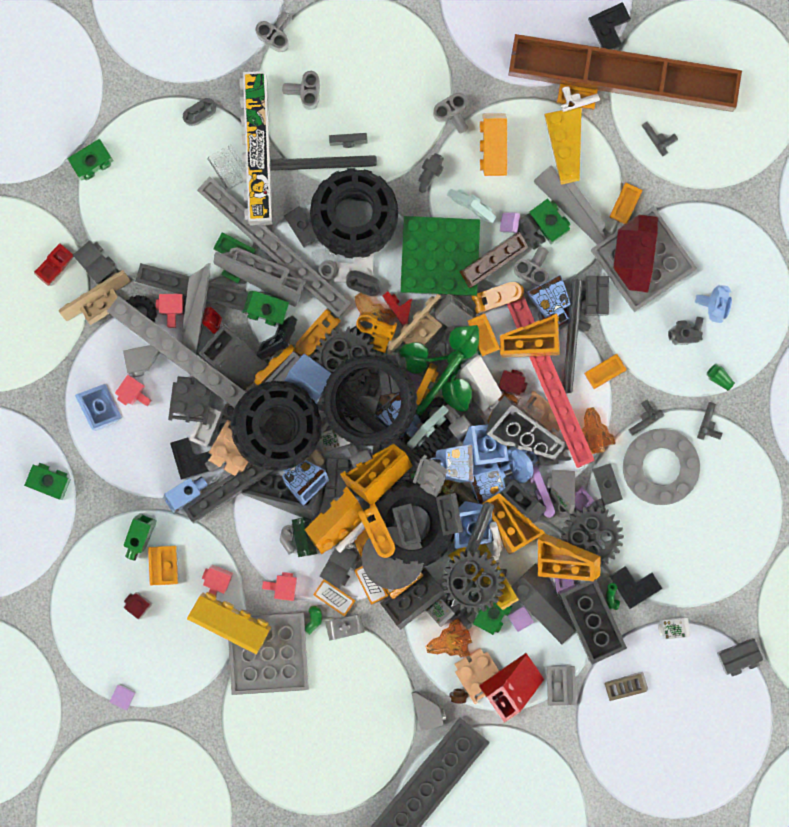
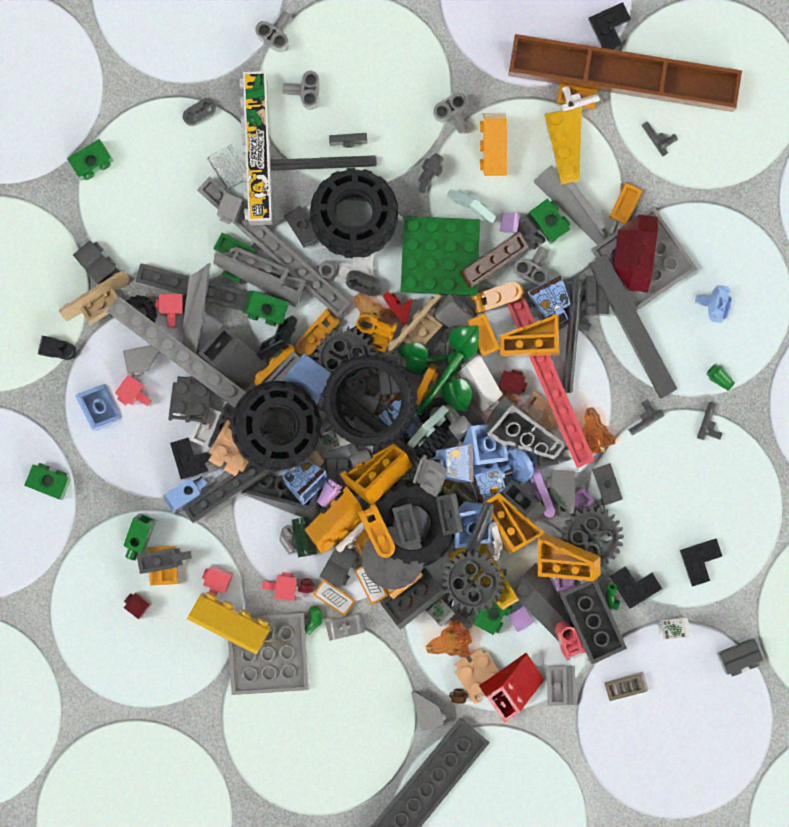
(53, 348): none -> black piece
(54, 264): red slope -> none
(122, 697): lavender tile -> none
(161, 560): none -> dark grey hinge
(211, 319): red tile -> none
(229, 208): none -> light grey brick
(306, 586): none -> dark red plate
(329, 492): none -> lavender cone
(569, 643): none -> coral piece
(605, 371): light orange tile -> none
(632, 326): none -> dark grey tile
(635, 476): light grey plate -> none
(684, 334): dark grey piece -> none
(694, 559): none -> black plate

